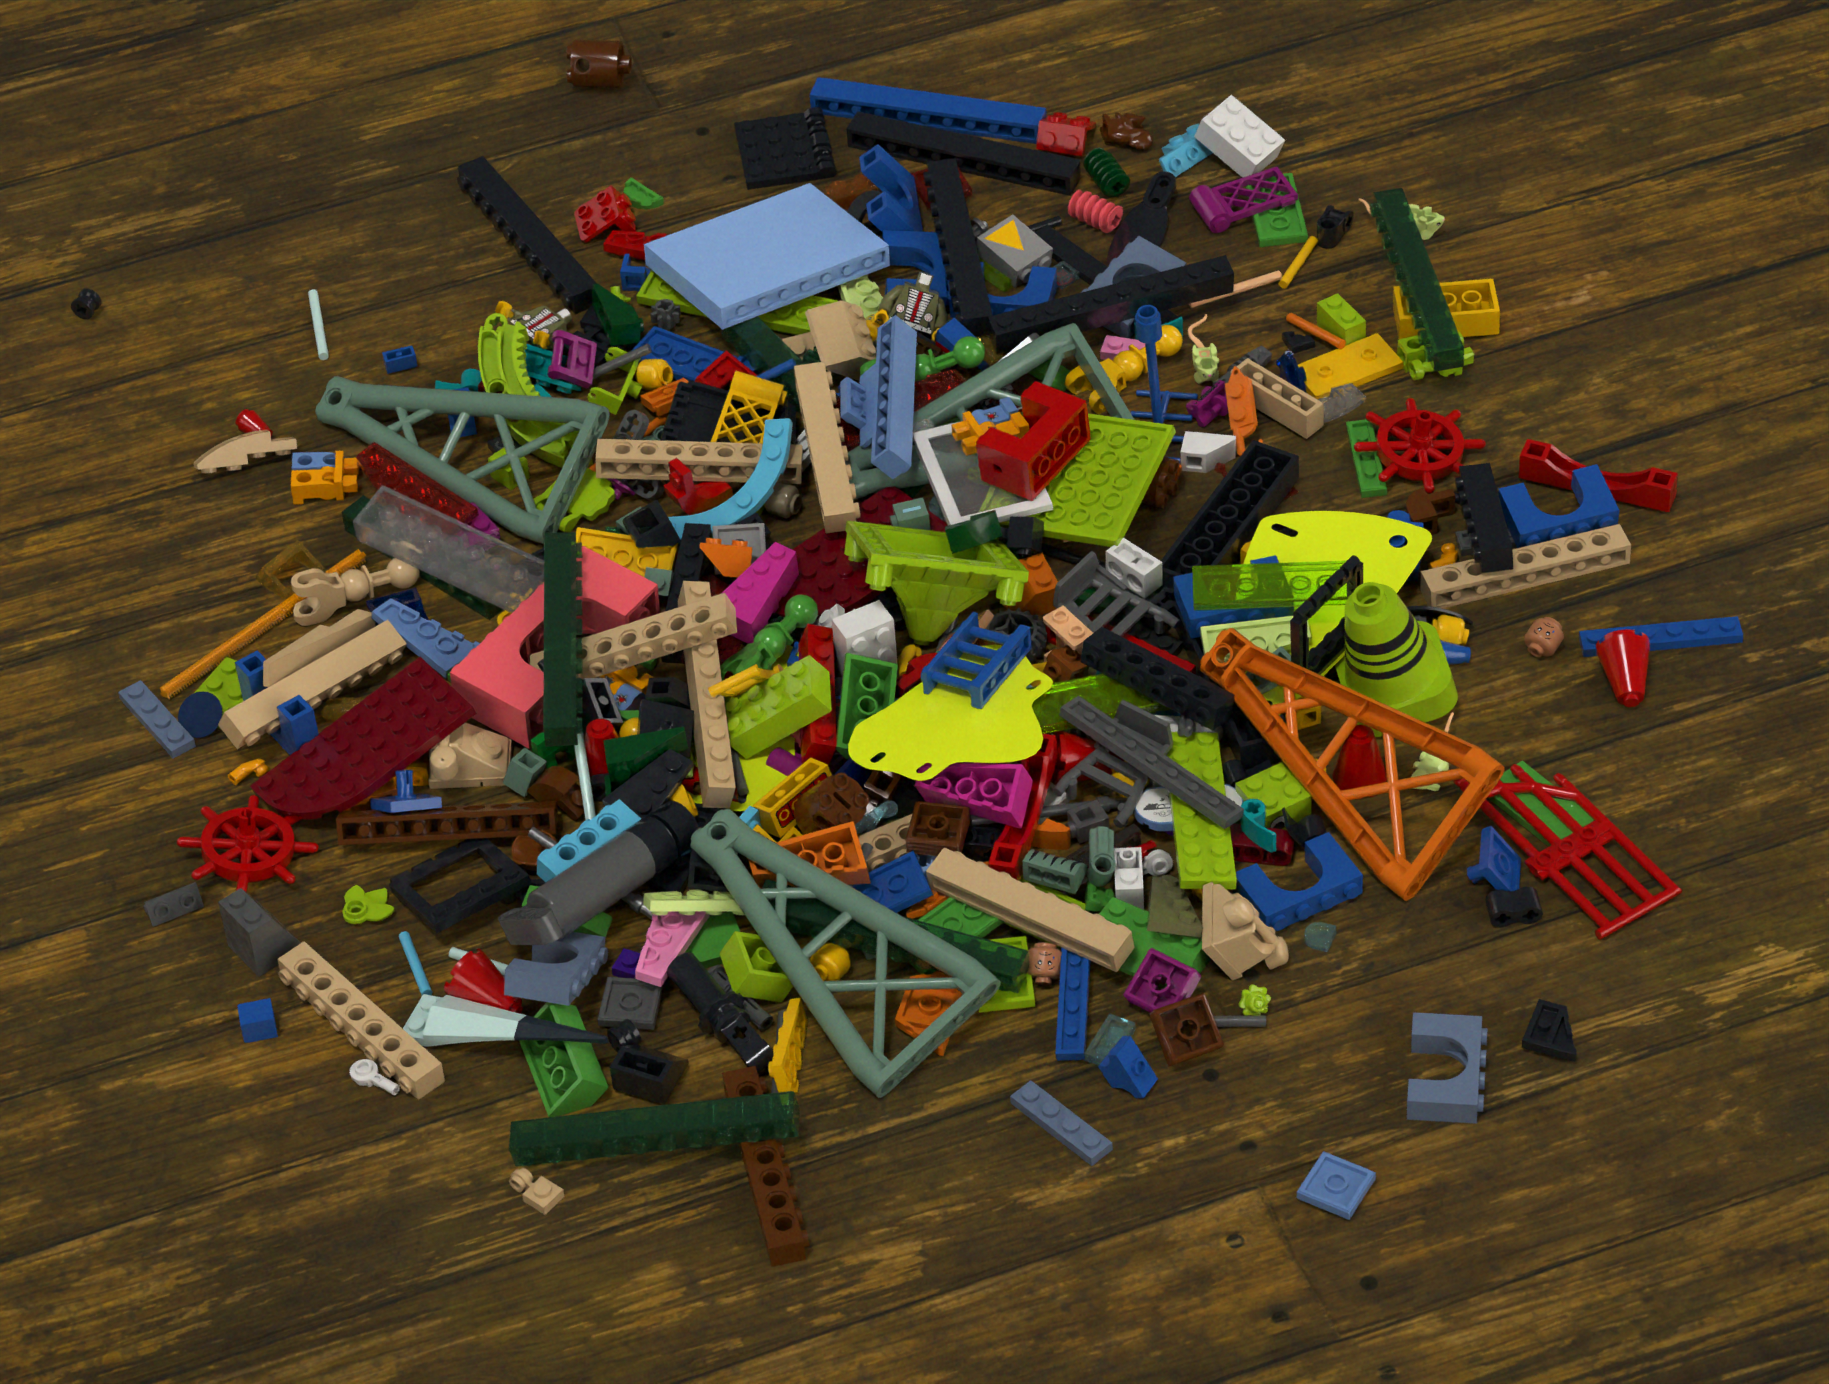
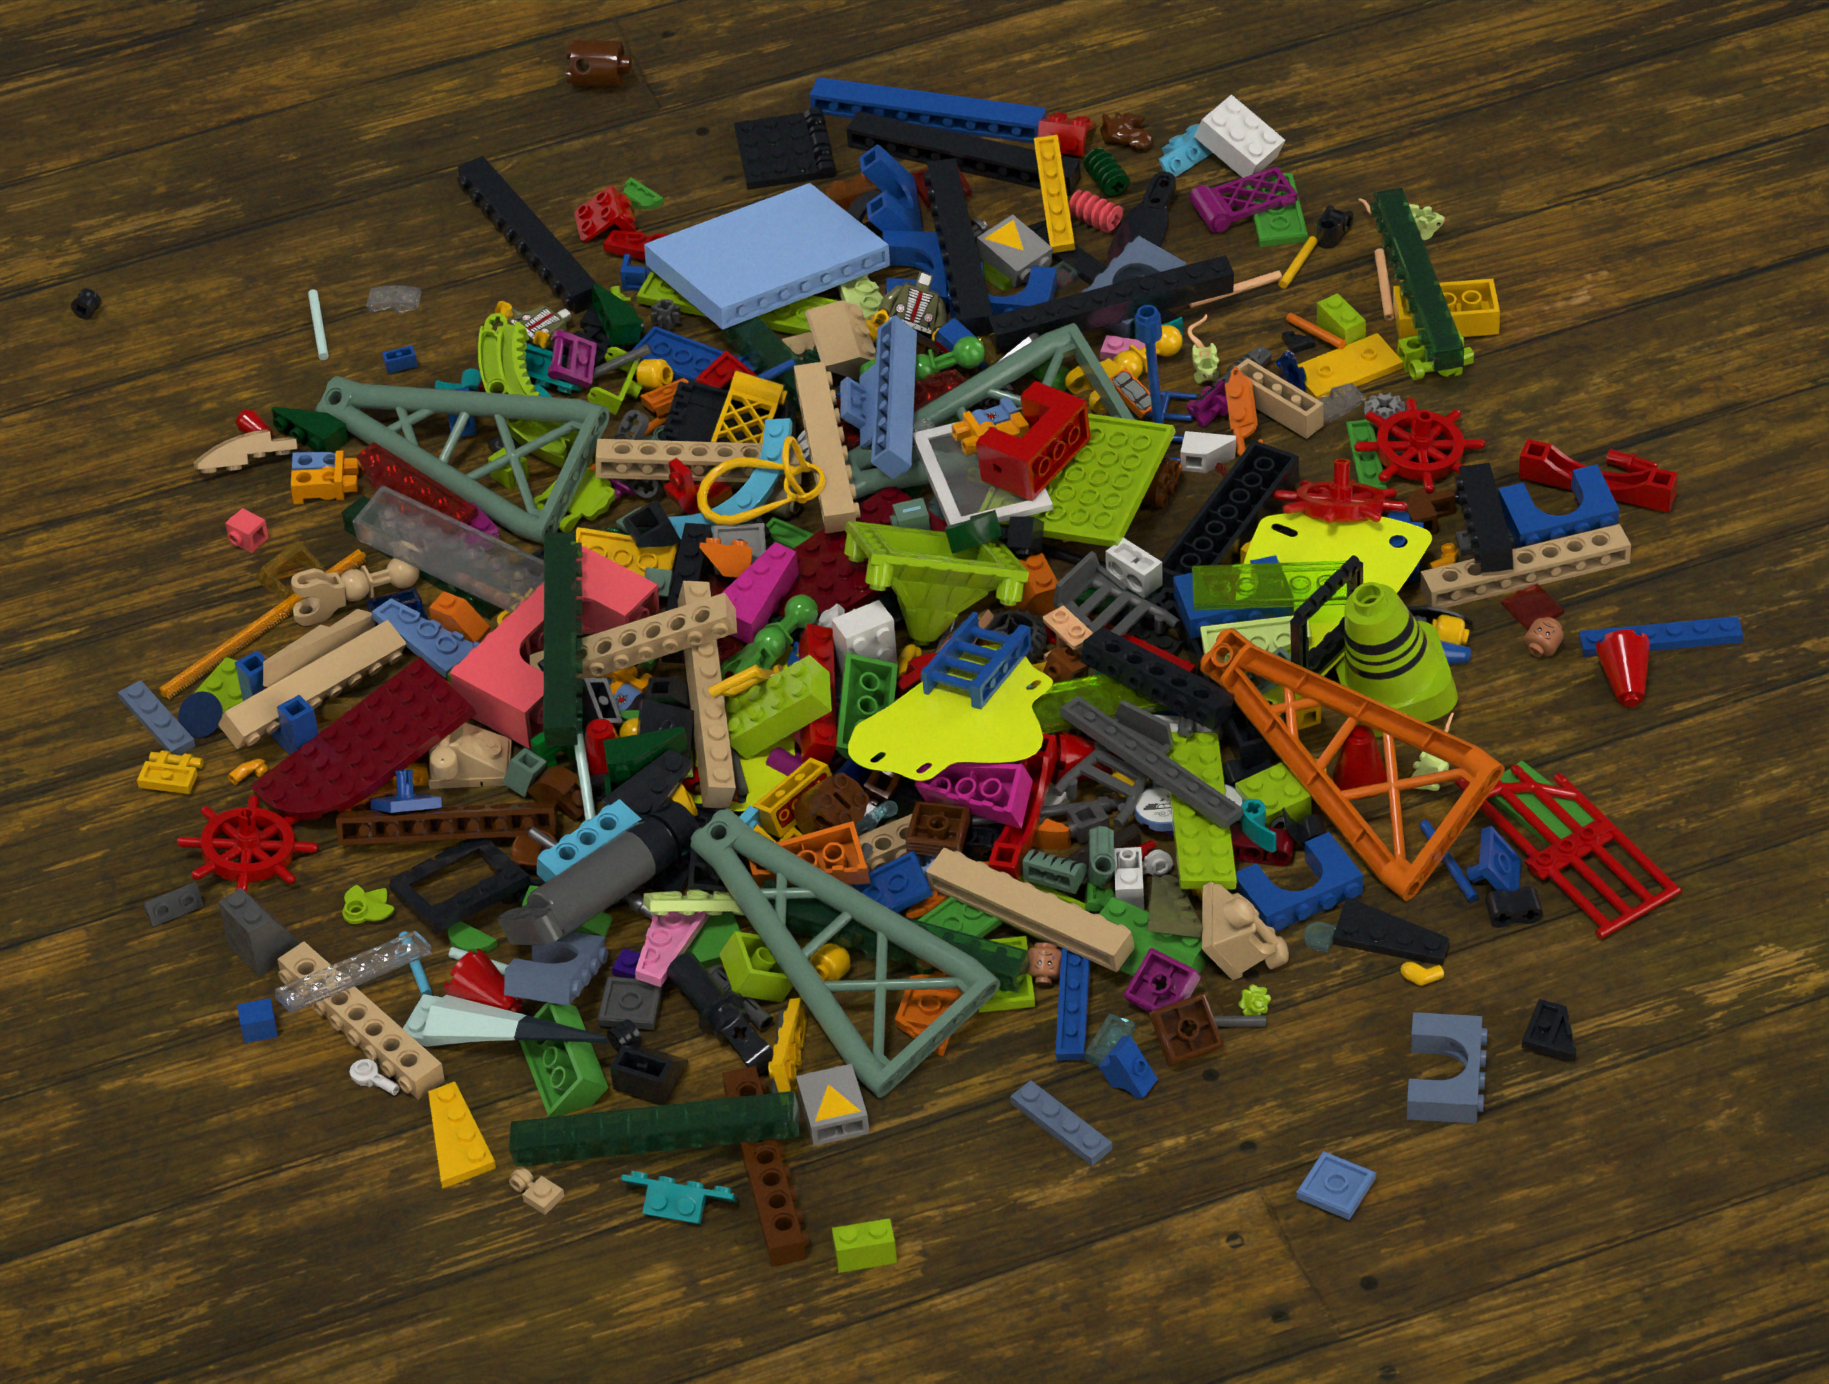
(169, 772): none -> yellow plate
(246, 530): none -> coral brick
(312, 428): none -> dark green slope
(352, 971): none -> clear plate
(396, 297): none -> clear slope
(458, 1140): none -> yellow wing
(459, 616): none -> orange slope
(469, 939): none -> bright green tile
(676, 1201): none -> teal bracket
(786, 534): none -> bright green tile
(790, 473): none -> yellow animal
(832, 1104): none -> light grey brick
(864, 1245): none -> lime brick
(1054, 193): none -> yellow plate
(1132, 393): none -> tile
(1340, 499): none -> red piece
(1374, 403): none -> light grey gear
(1383, 933): none -> black wing
(1384, 284): none -> light nougat piece
(1421, 975): none -> yellow arm
(1452, 866): none -> blue bar
(1531, 605): none -> clear red piece
(1629, 462): none -> red axle

